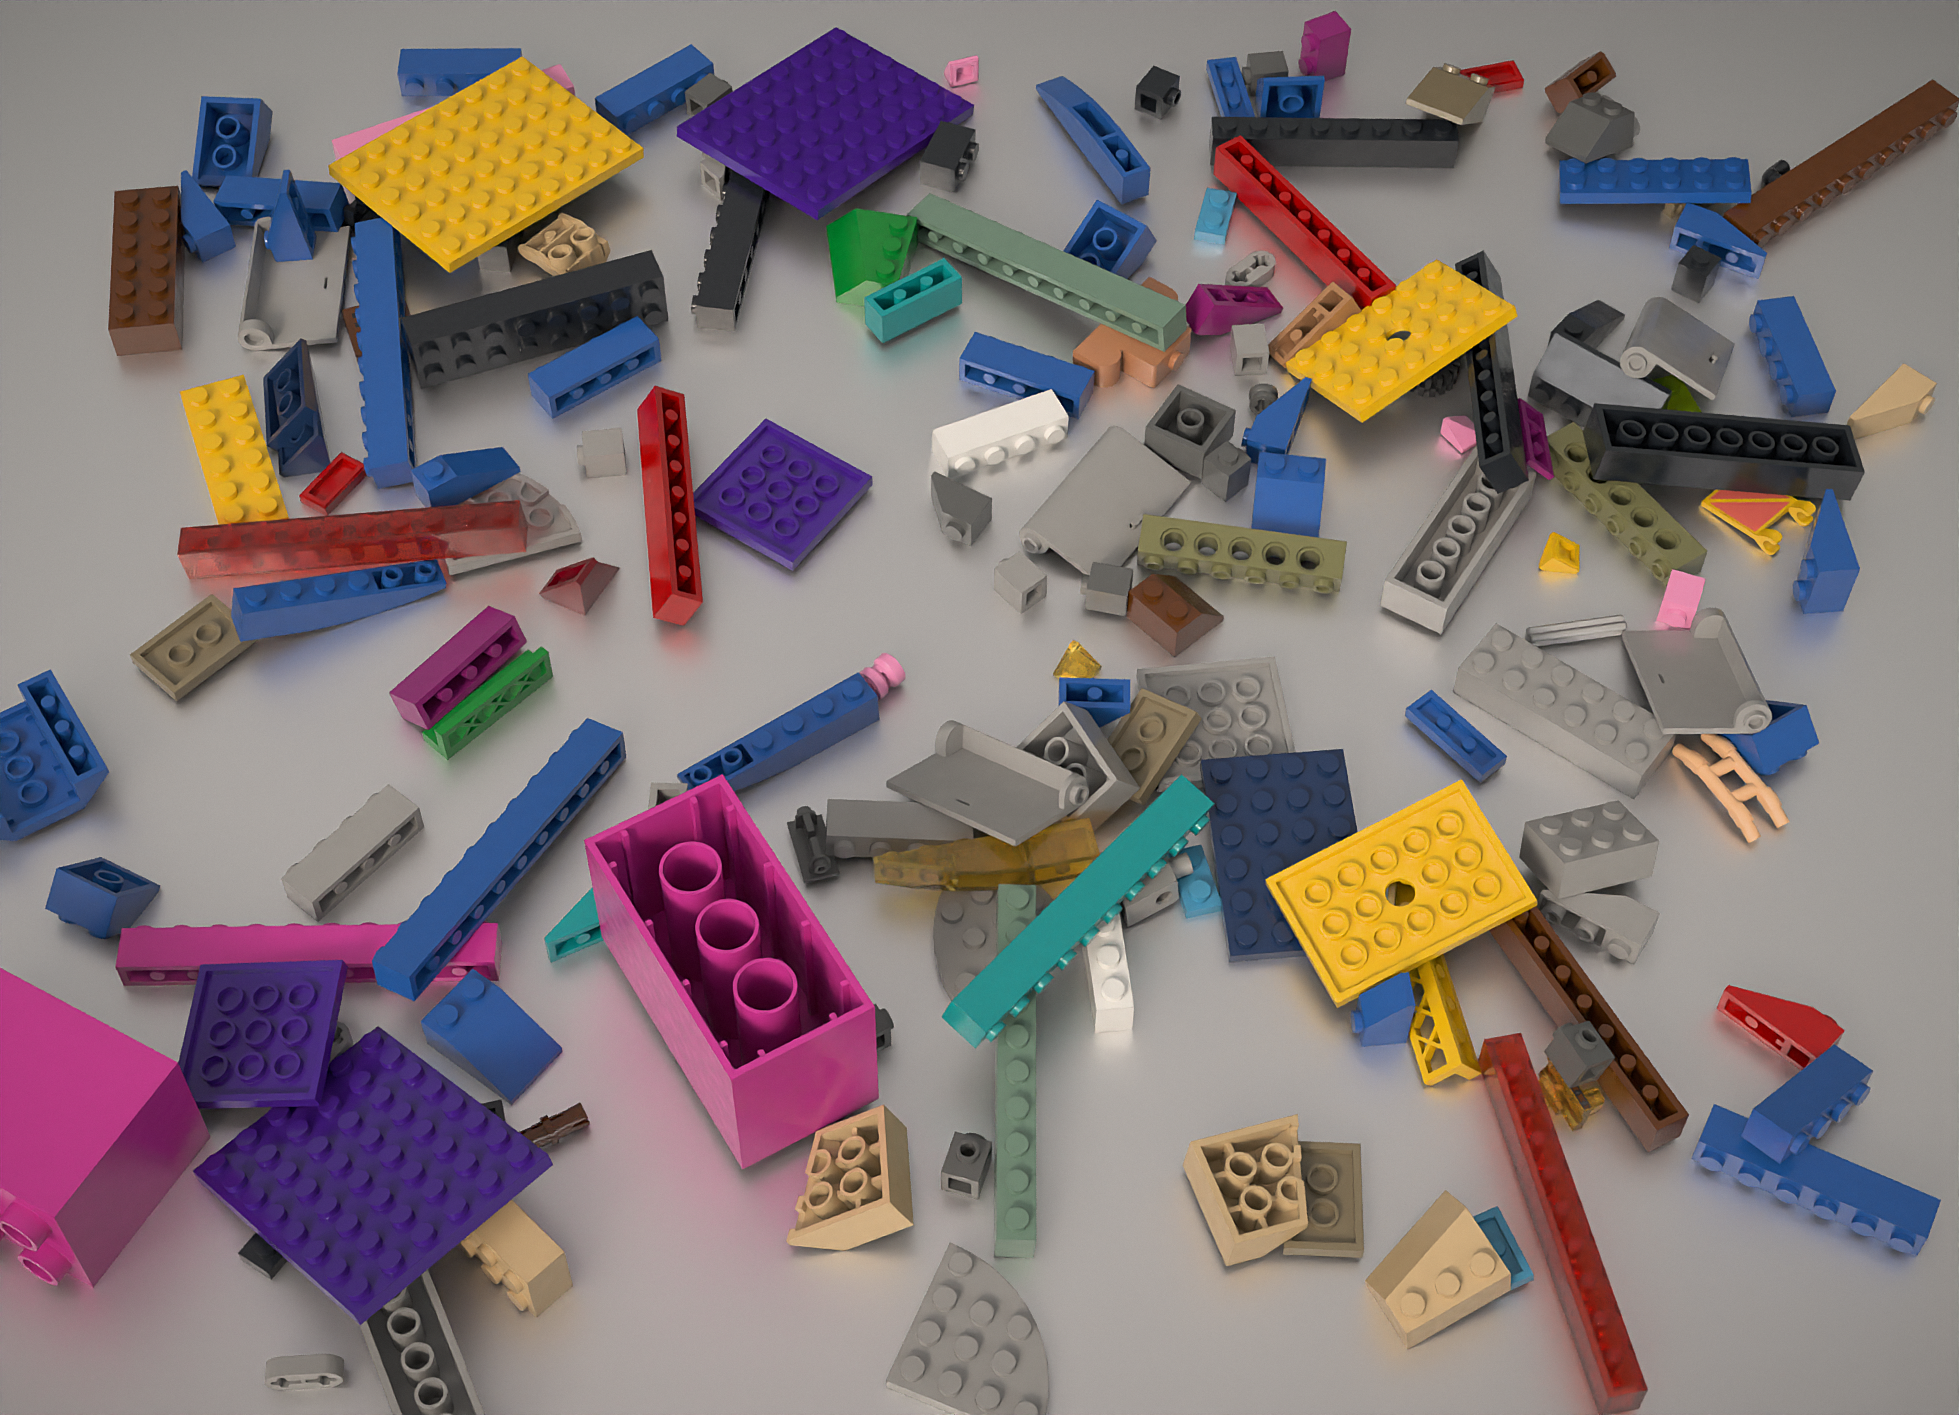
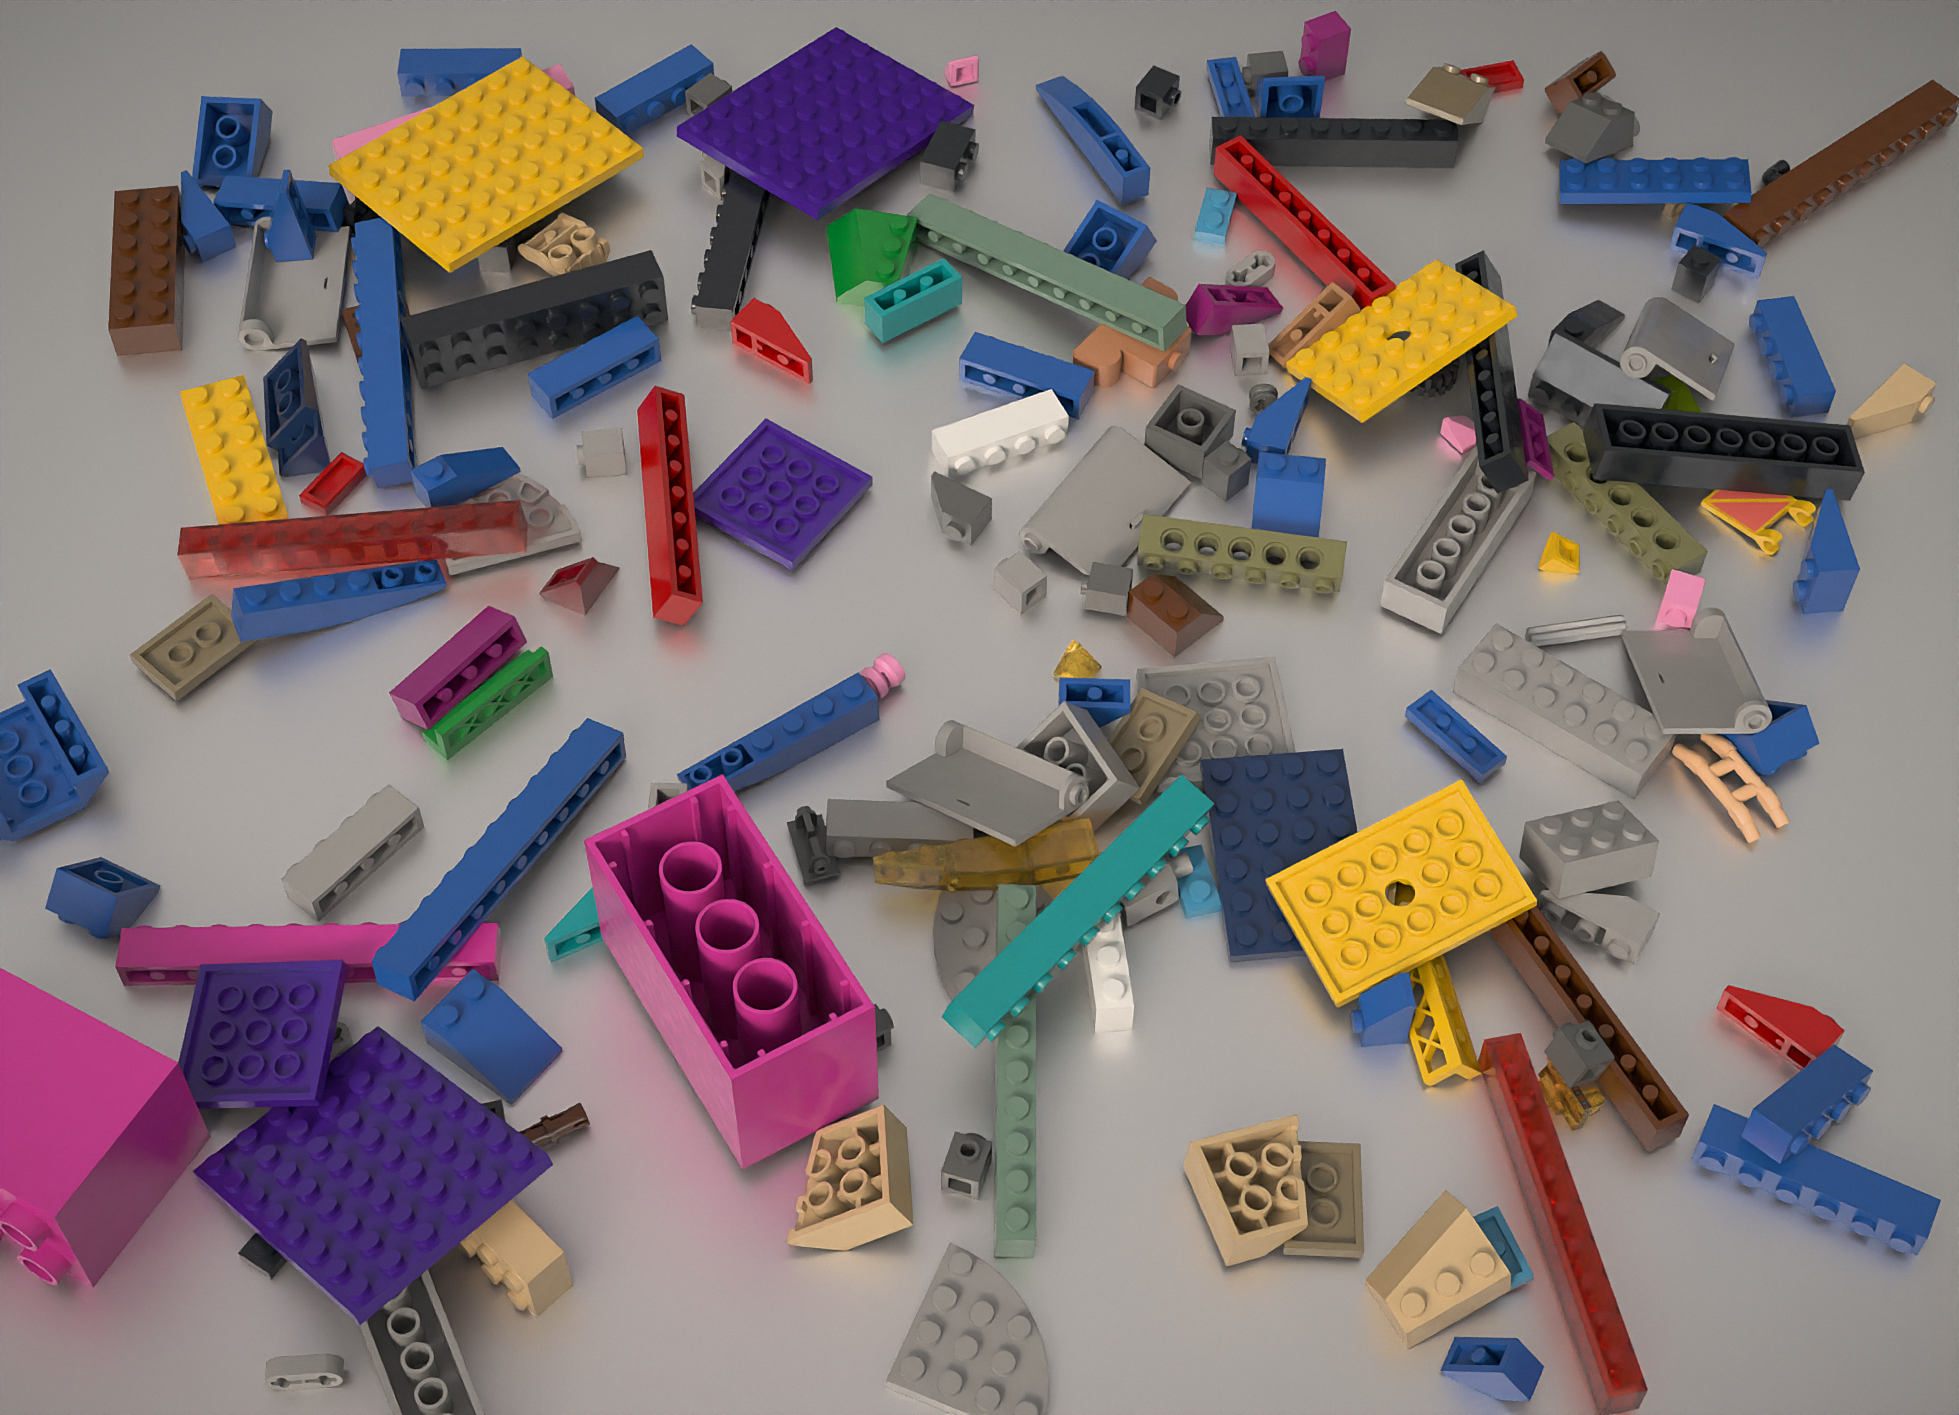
(767, 335): none -> red slope
(1494, 1367): none -> blue slope

